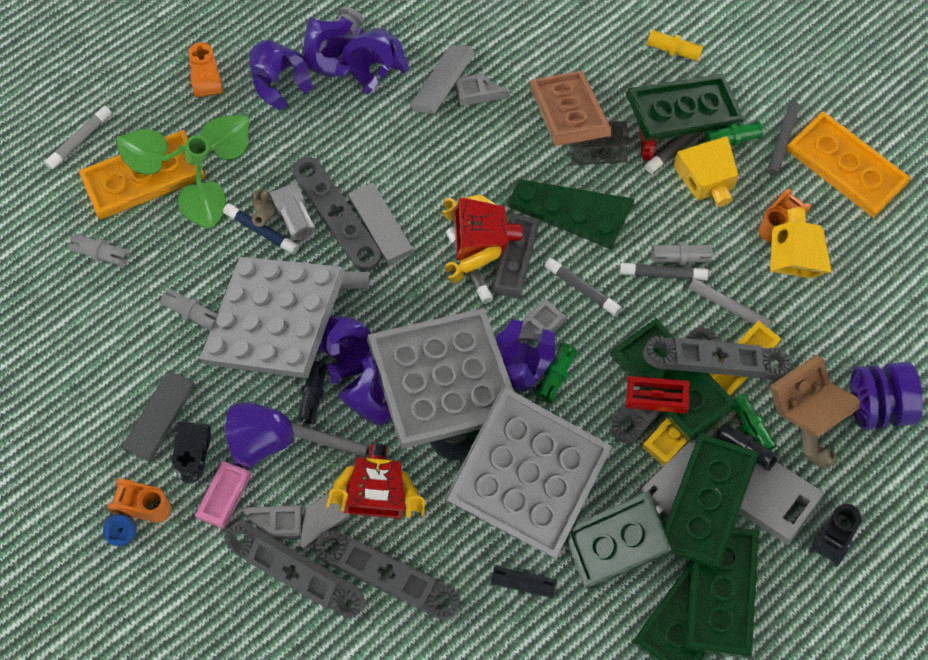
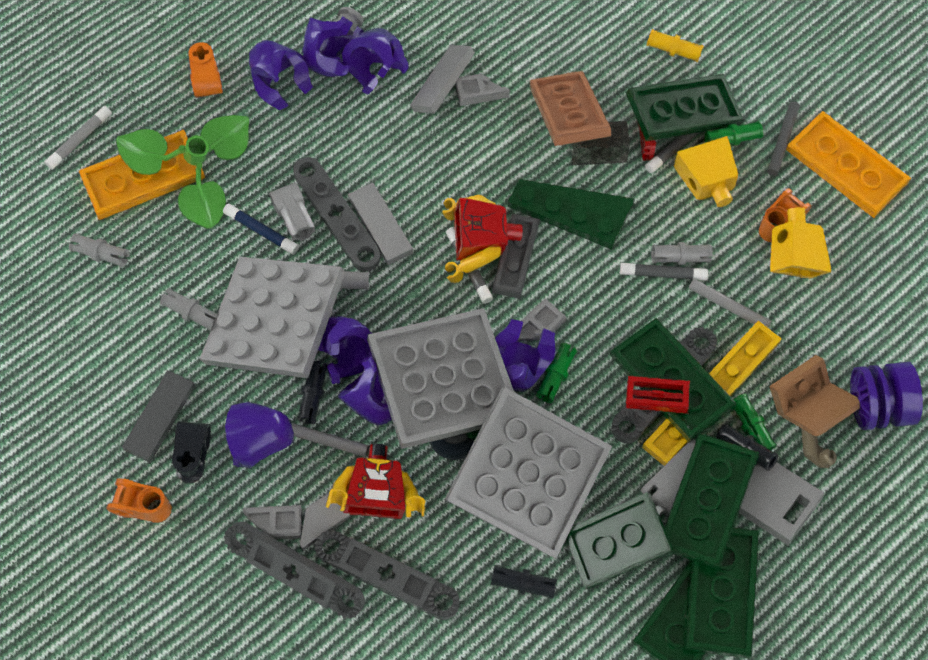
(120, 529): blue tile -> none
(223, 495): bright pink tile -> none
(263, 207): dark tan arm -> none
(582, 286): dark grey bar -> none
(697, 355): dark grey piece -> none
(834, 538): black piece -> none

